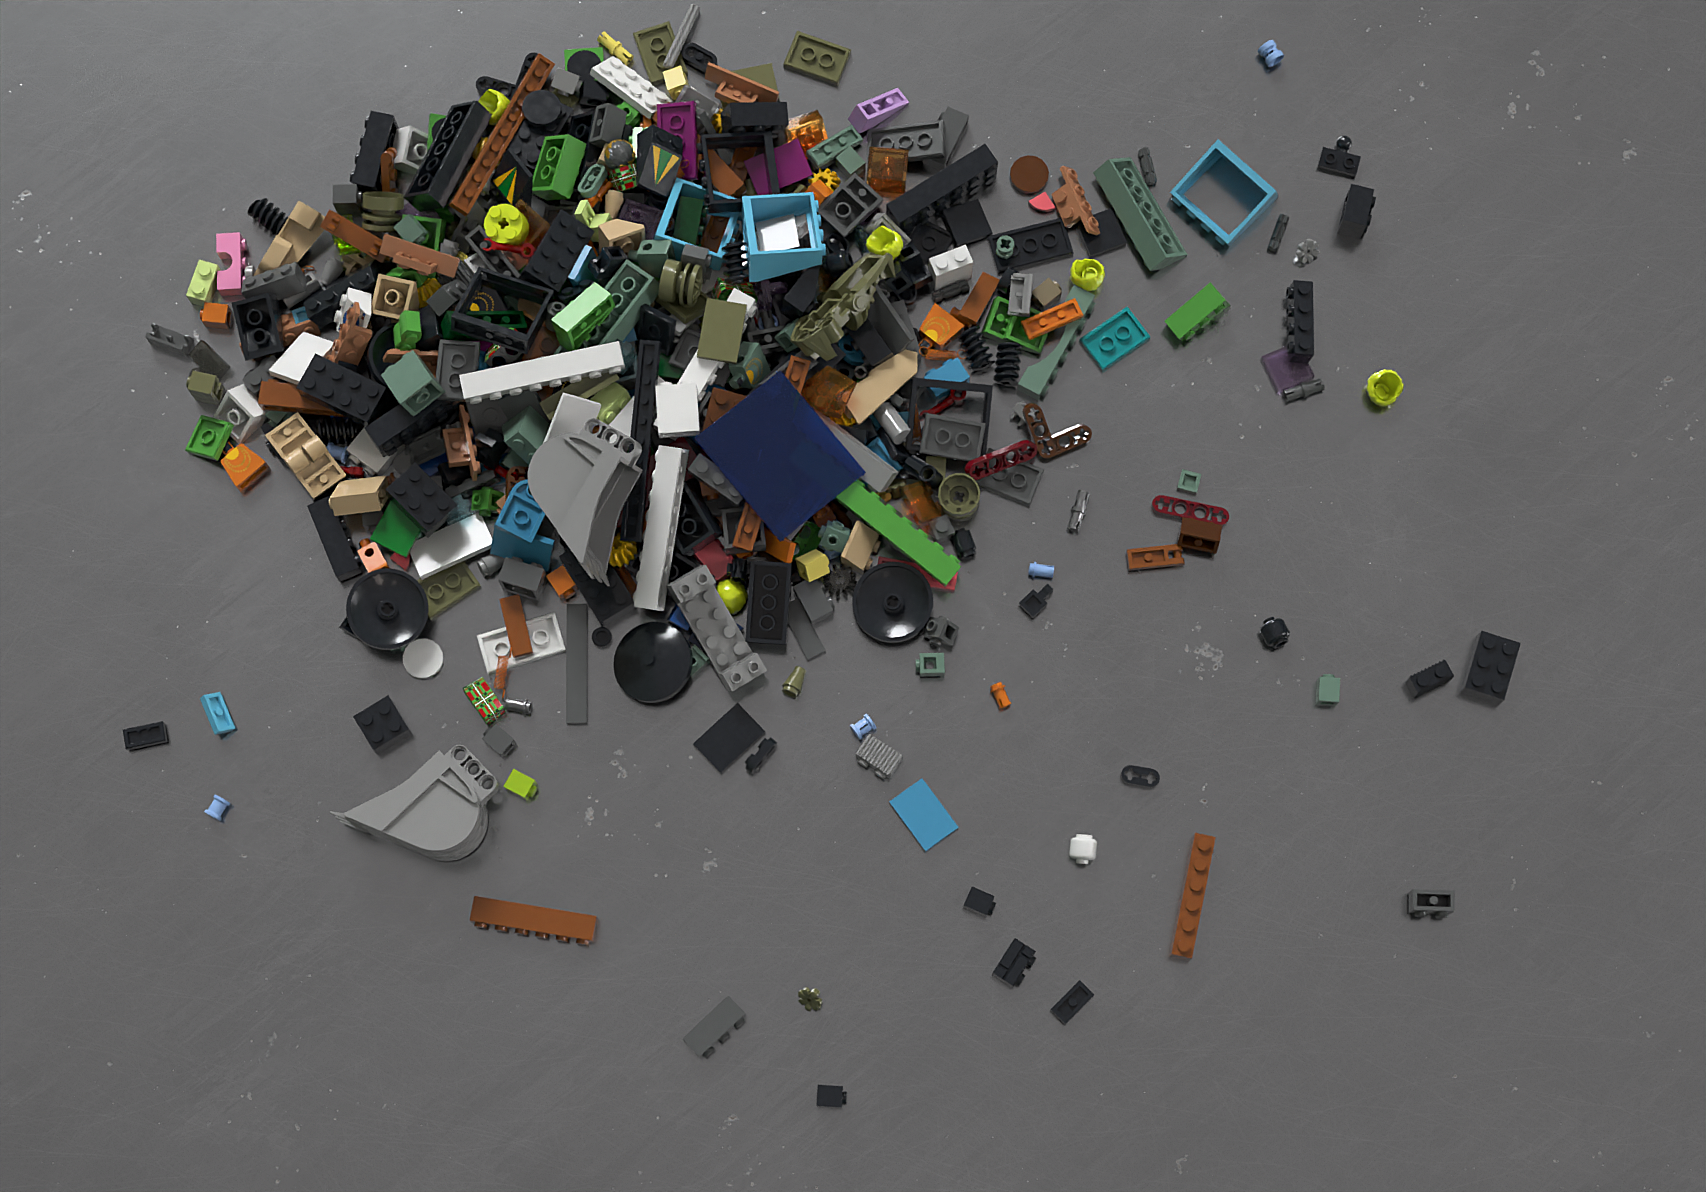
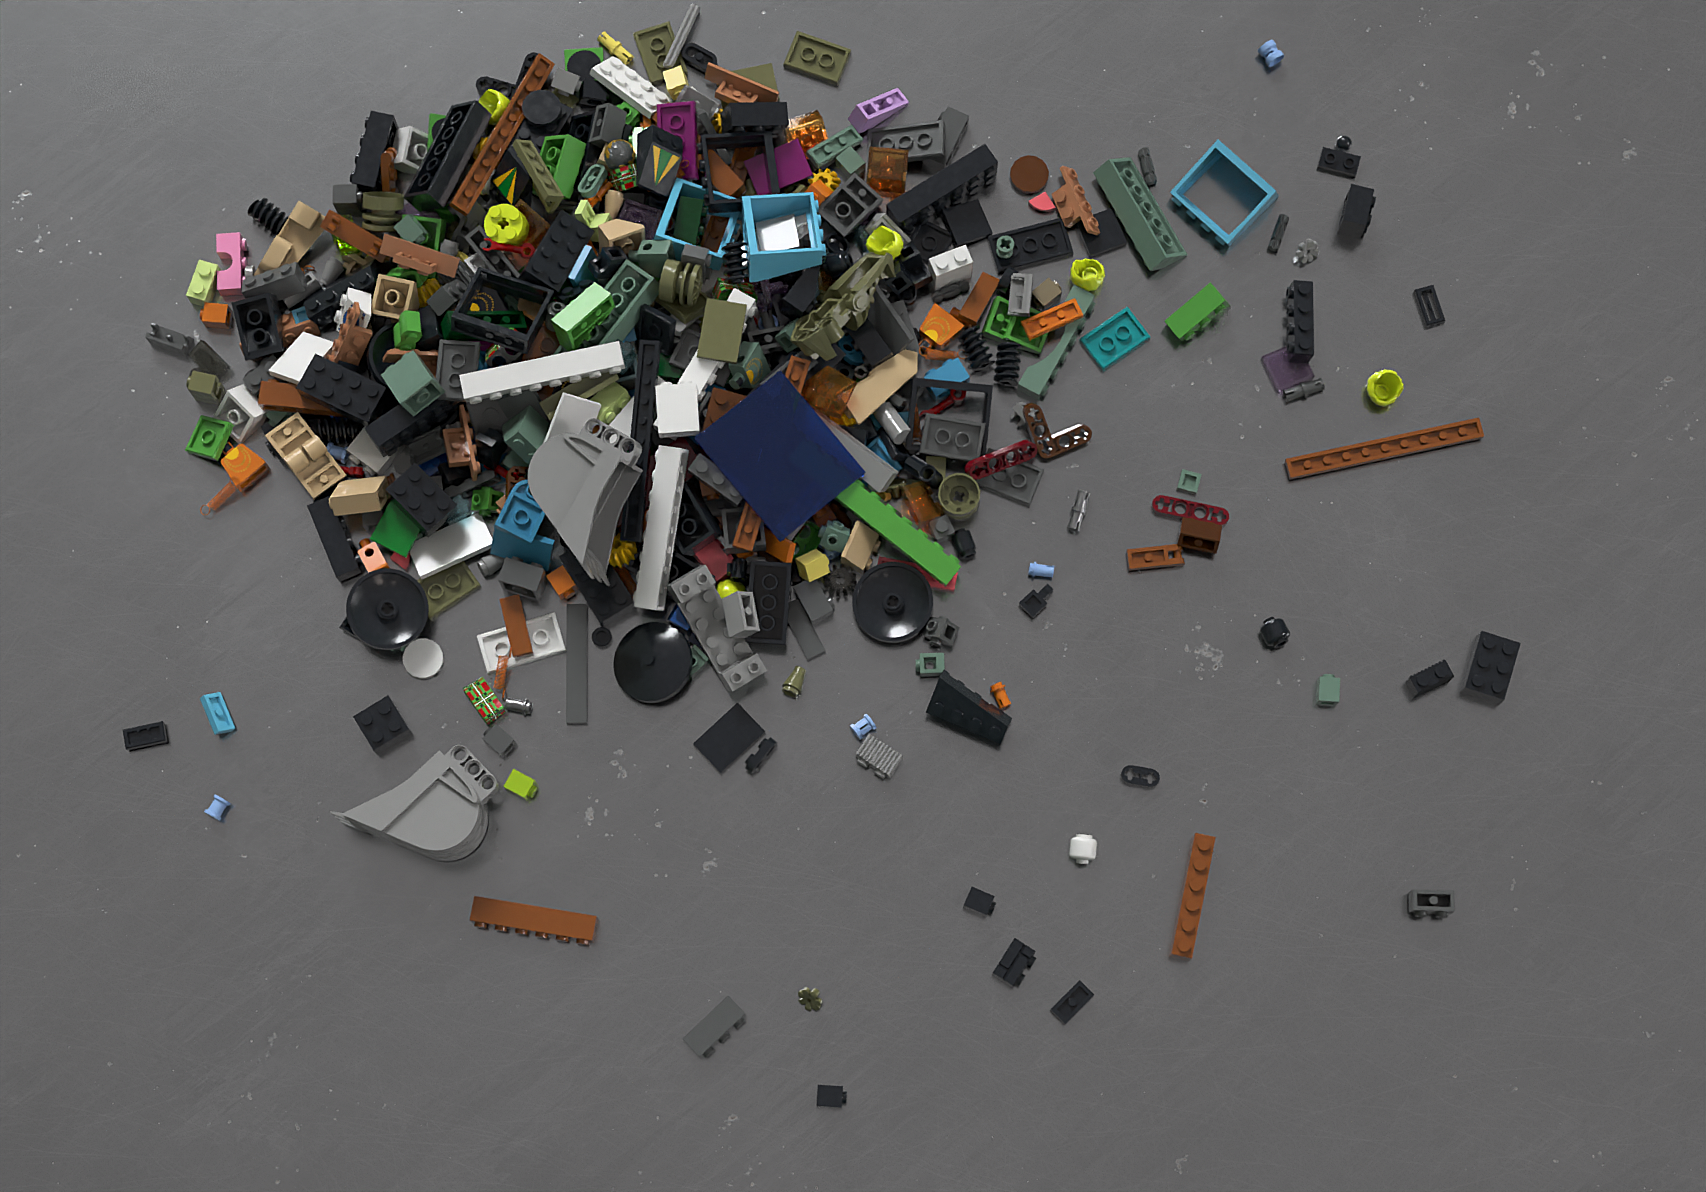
(224, 497): none -> orange piece
(542, 179): none -> olive fence
(740, 614): none -> light grey brick
(923, 815): dark azure tile -> none
(967, 709): none -> black wedge
(1384, 448): none -> dark orange plate
(1441, 319): none -> black tile

